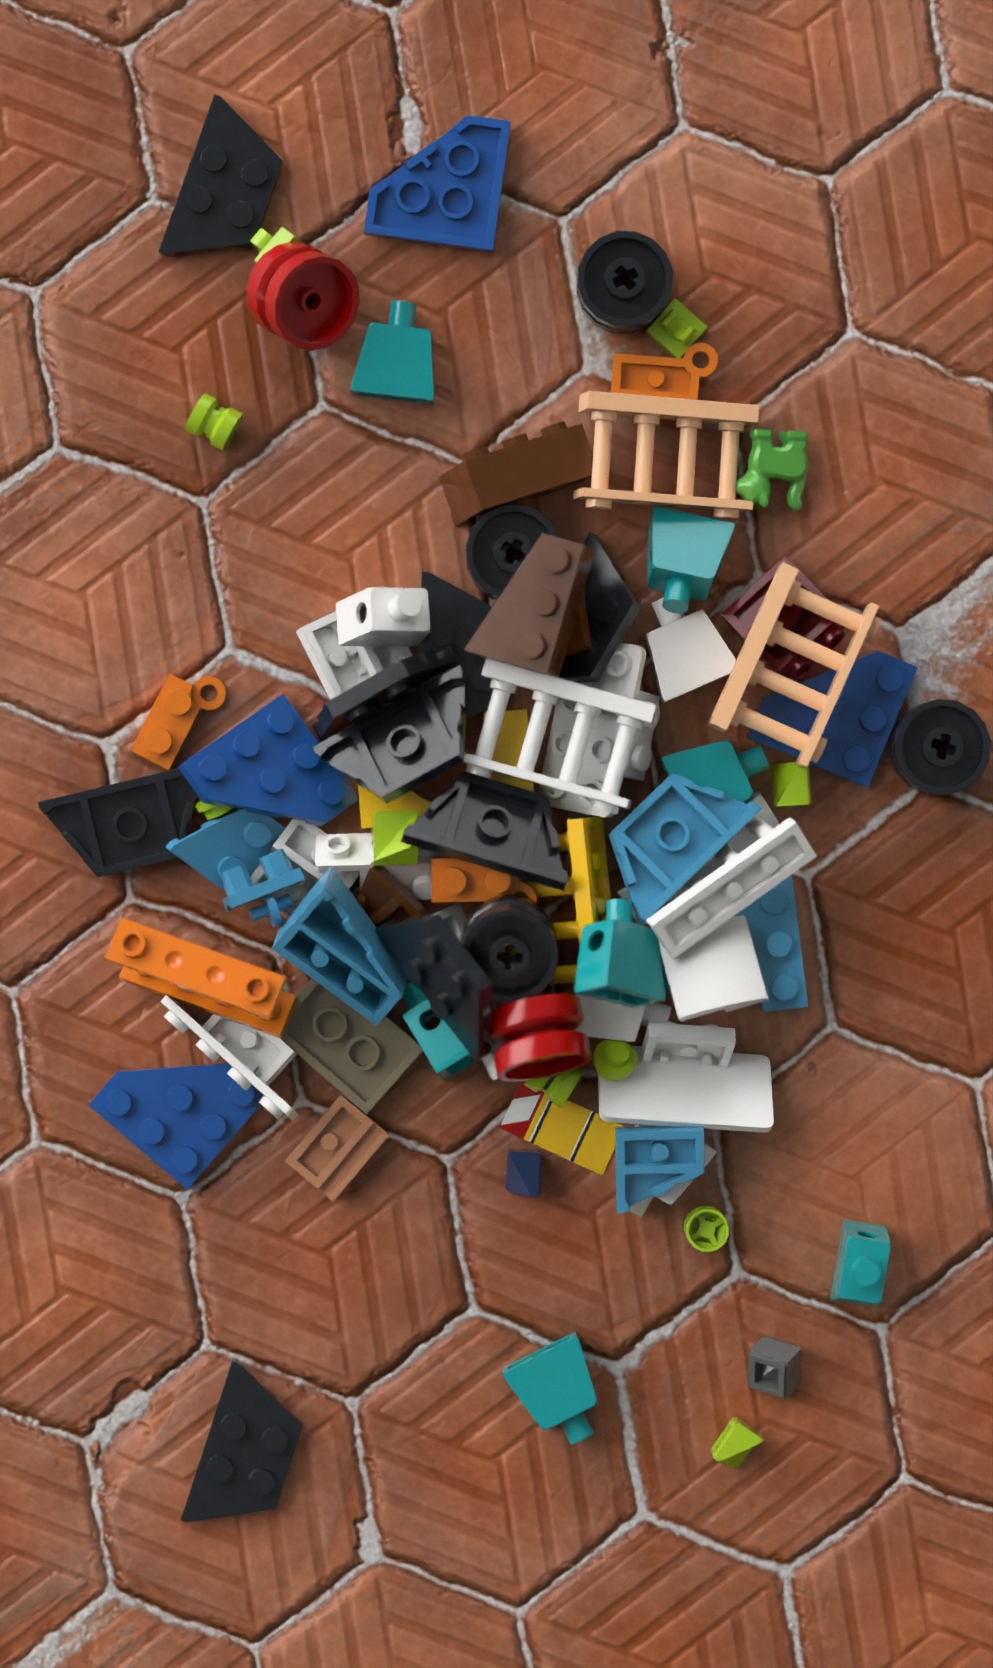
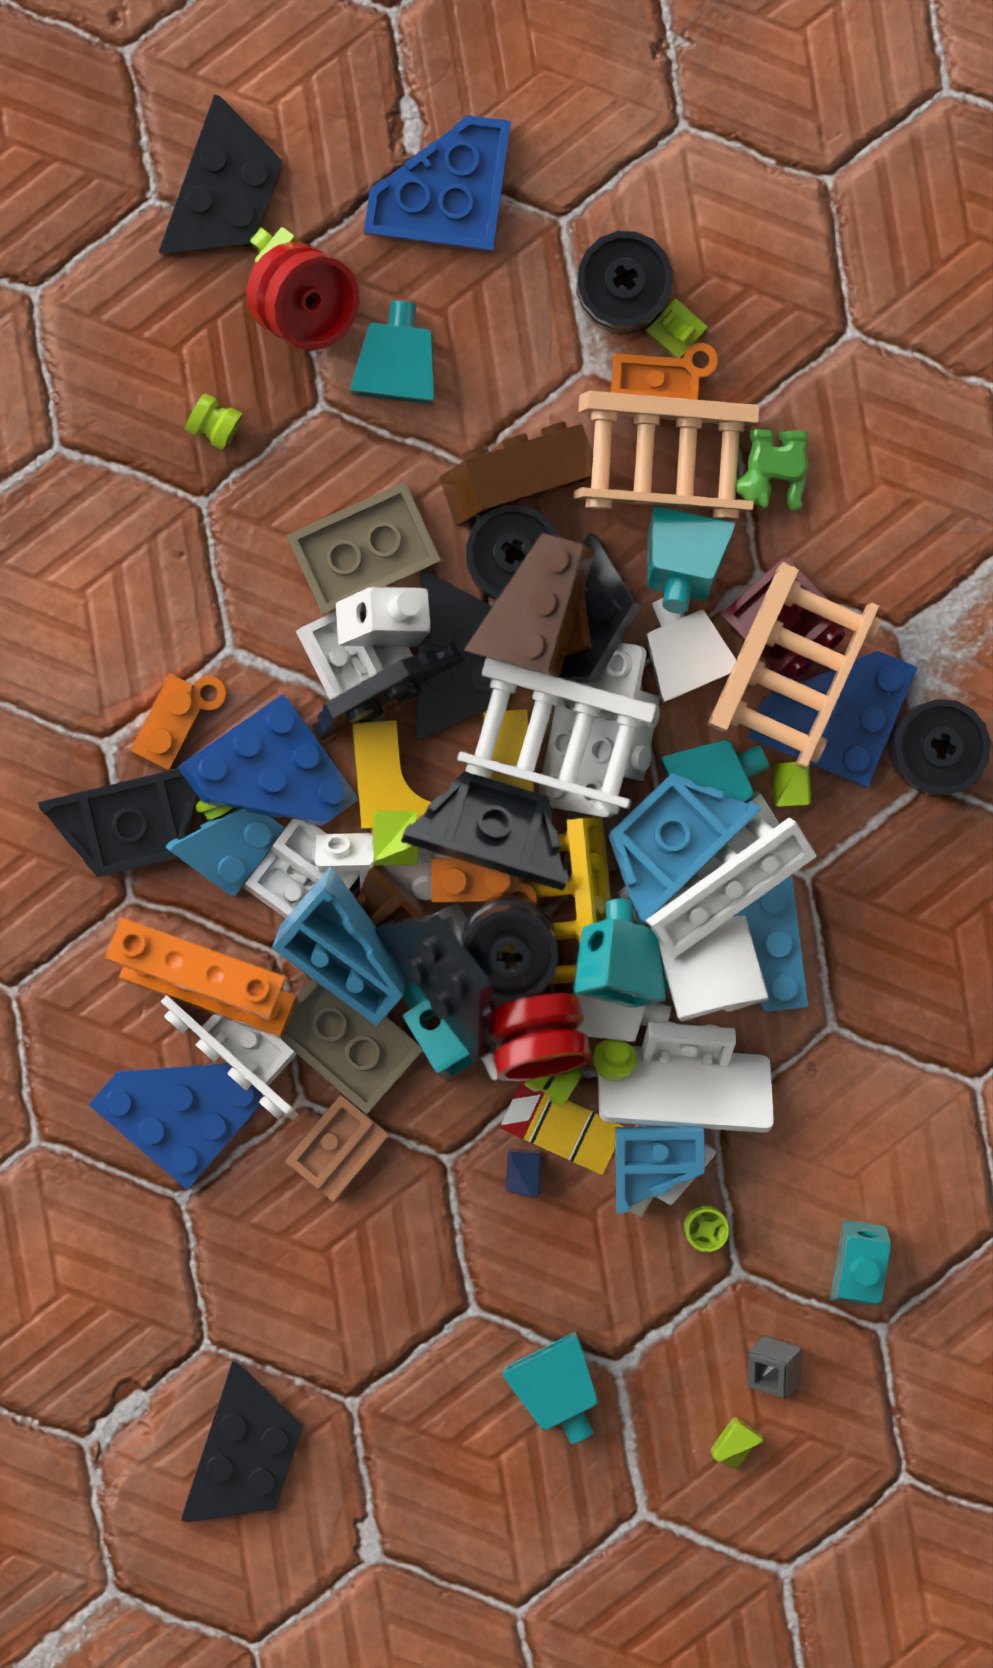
(279, 876): dark azure hips -> none
(363, 547): none -> dark tan plate
(404, 740): black wing -> none

